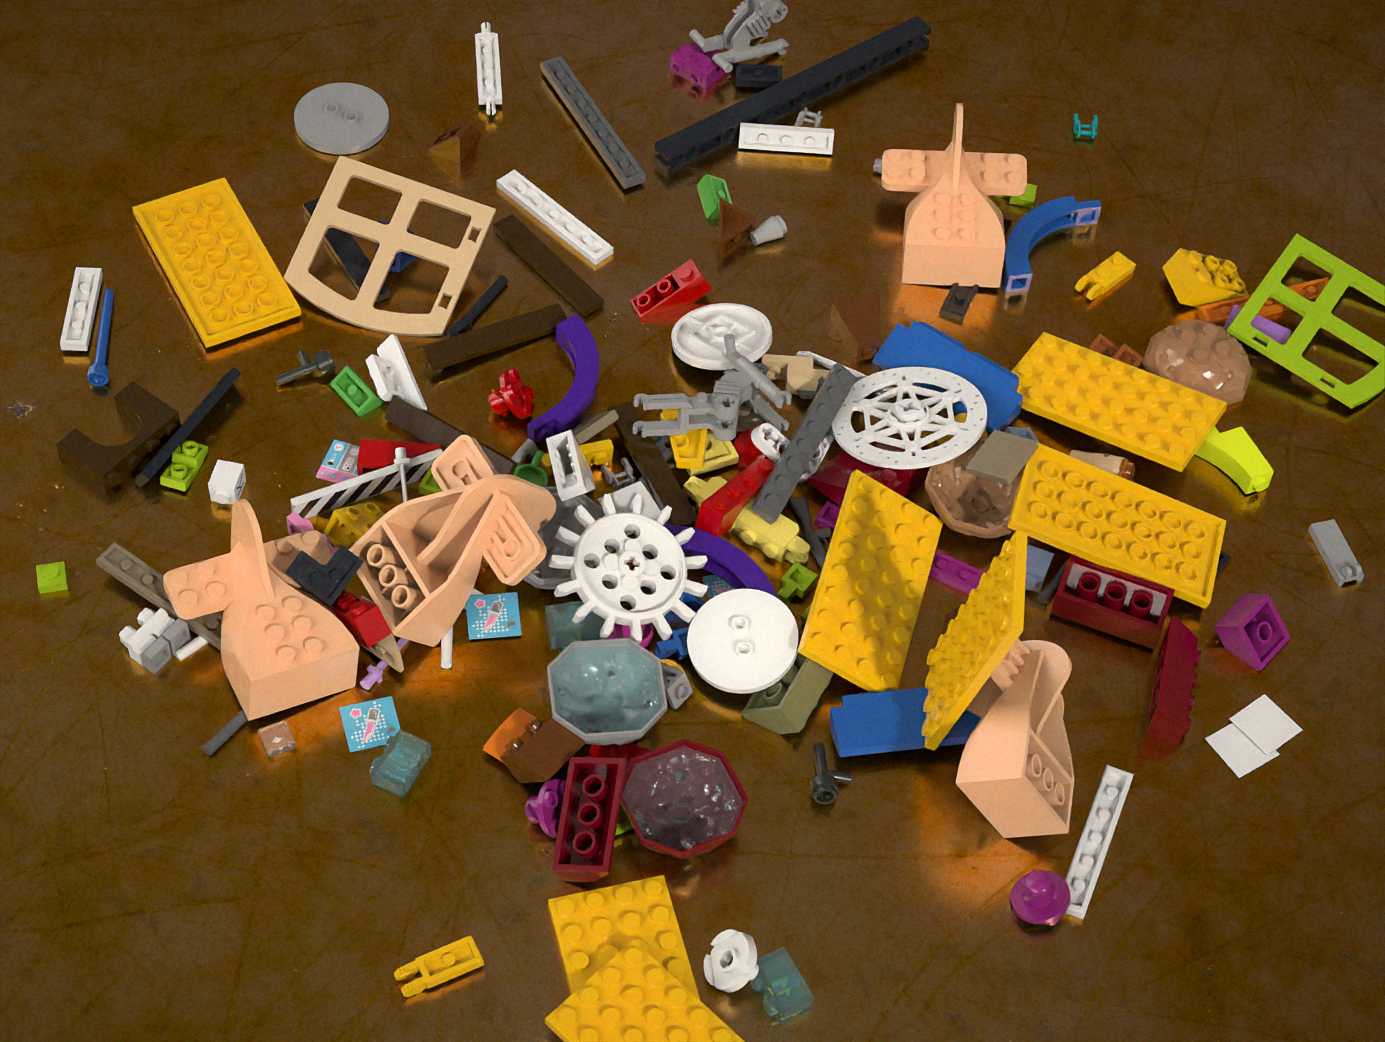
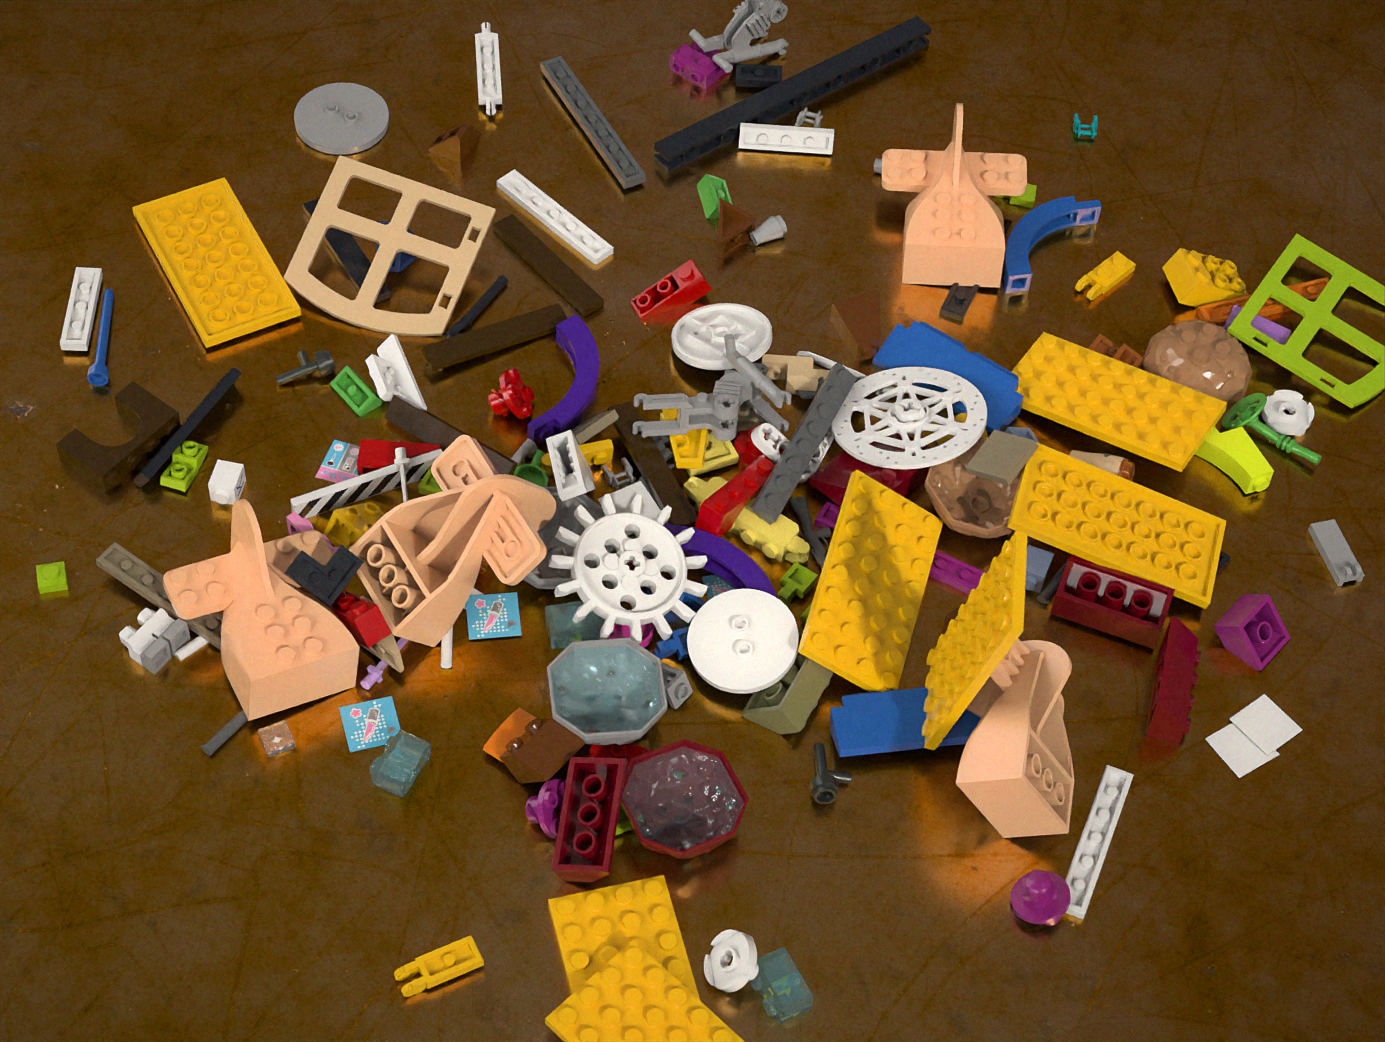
(1249, 417): none -> bright green dish
(1293, 424): none -> white plate

